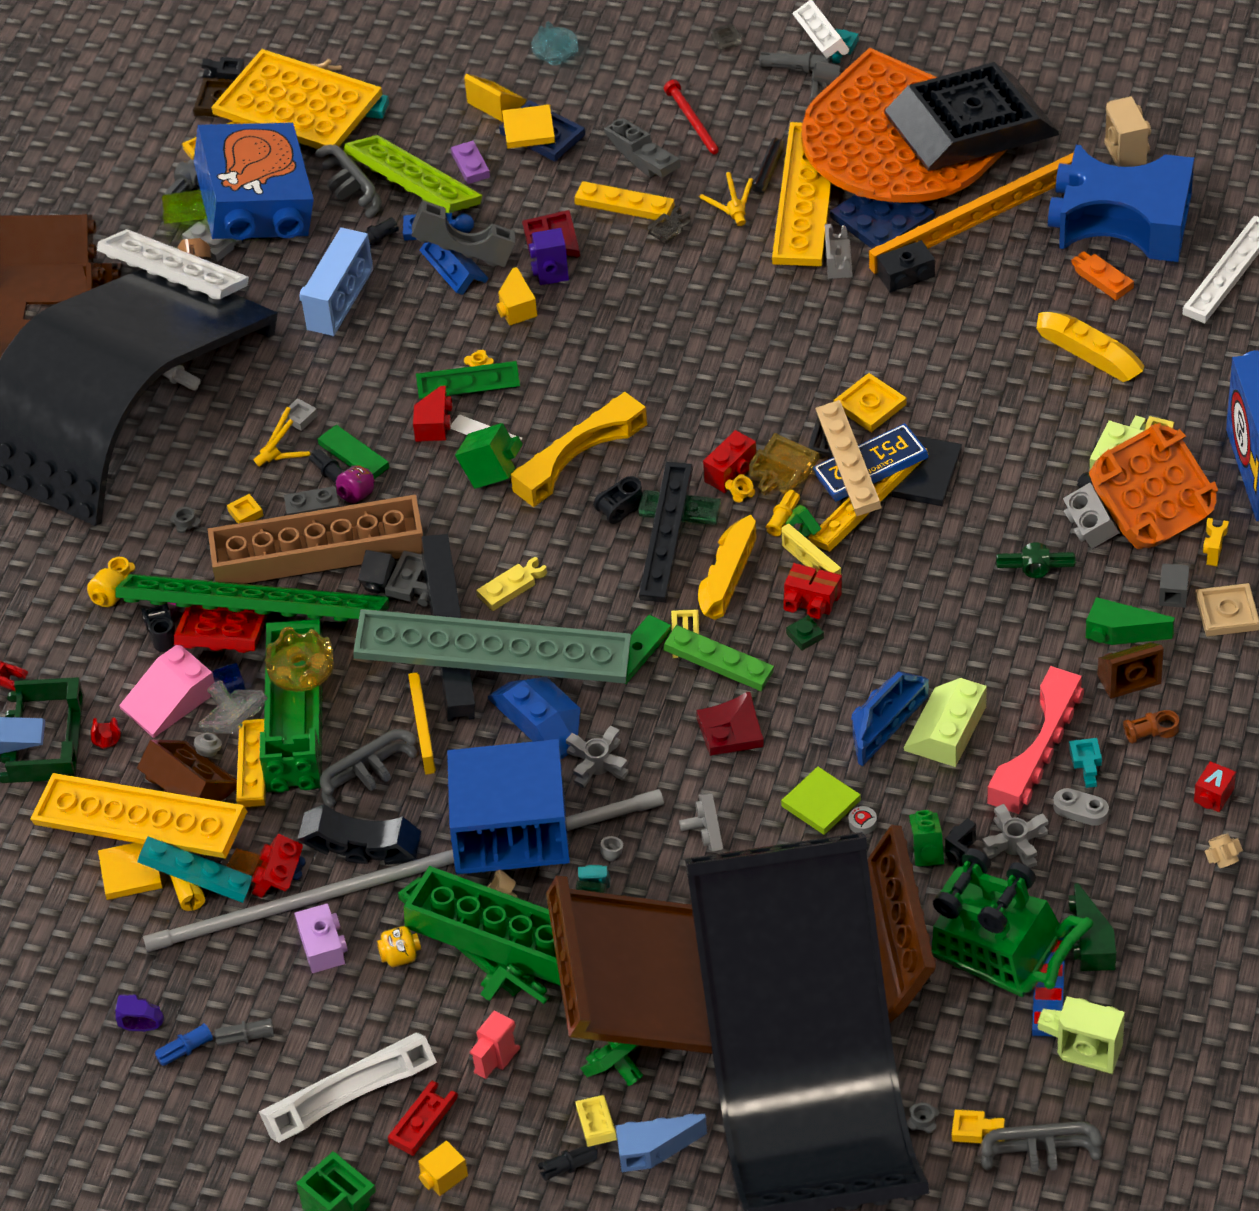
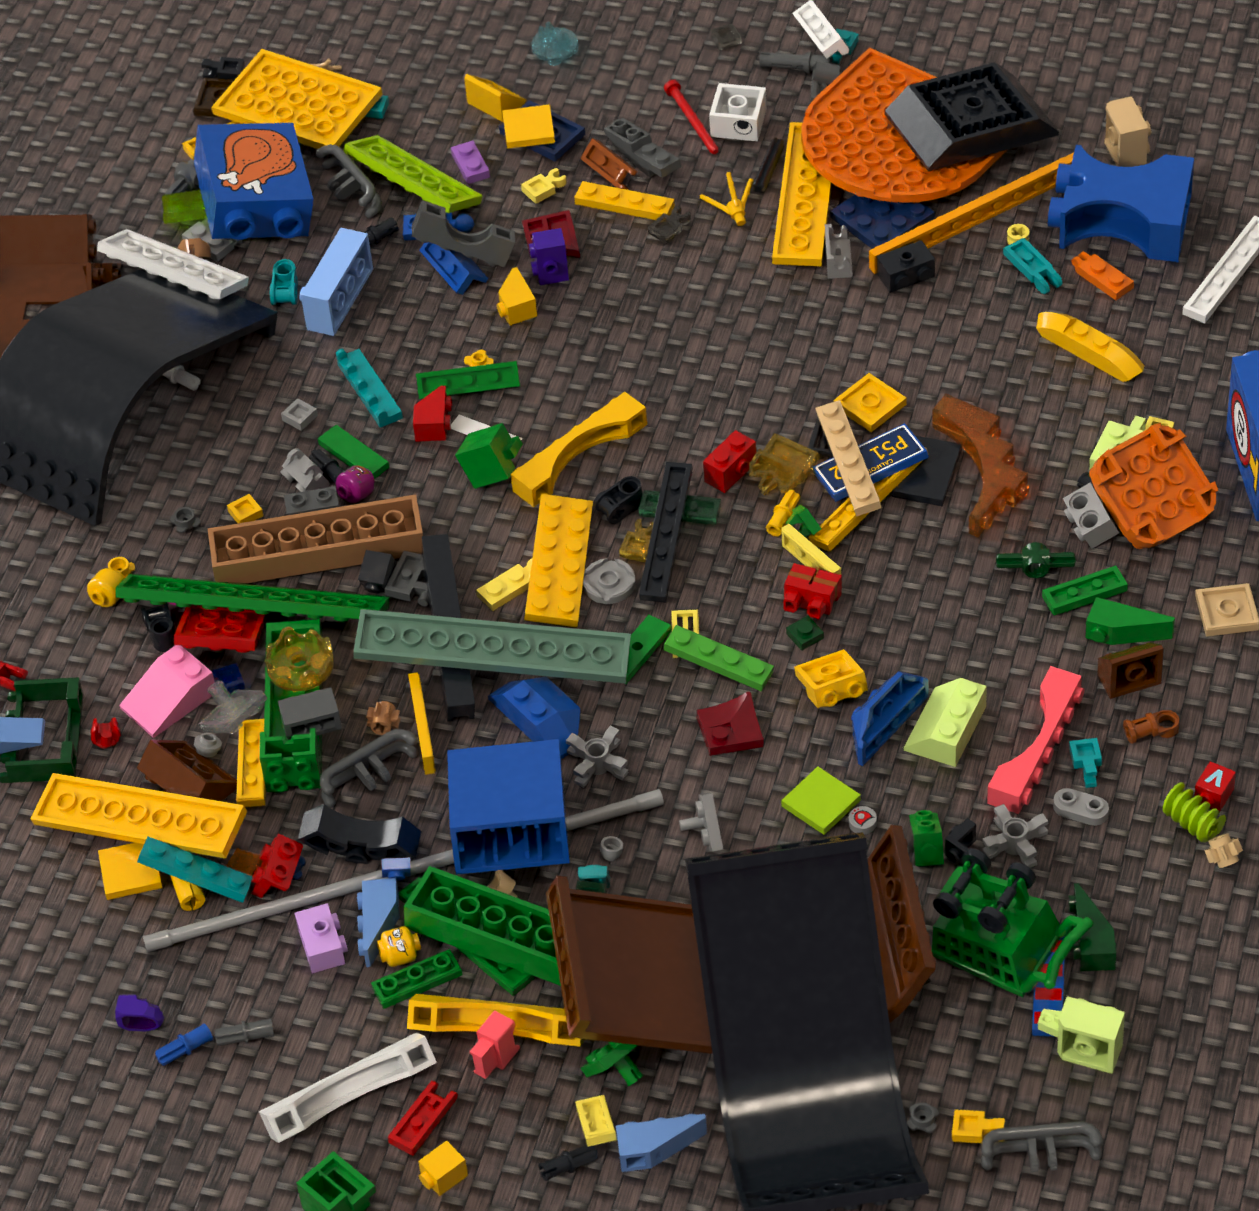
(270, 450): yellow plant -> none
(284, 283): none -> teal piece
(304, 471): none -> light grey piece
(310, 711): none -> dark grey brick
(368, 387): none -> teal hinge
(379, 913): none -> medium blue slope
(383, 717): none -> medium nougat gear
(396, 868): none -> plate
(416, 978): none -> green tile
(463, 1014): none -> yellow arch
(494, 981): green bracket -> none
(543, 187): none -> light yellow plate
(558, 560): none -> yellow plate
(607, 163): none -> dark orange hinge
(608, 581): none -> light grey tile
(636, 543): none -> clear yellow plate
(731, 558): yellow brick -> none
(738, 112): none -> white brick
(744, 483): yellow plate -> none
(832, 678): none -> yellow plate
(993, 457): none -> clear orange arch
(1017, 232): none -> light yellow bush
(1032, 265): none -> teal hinge
(1084, 590): none -> green plate
(1174, 585): dark grey brick -> none
(1191, 814): none -> lime piece
(1213, 545): yellow plate -> none

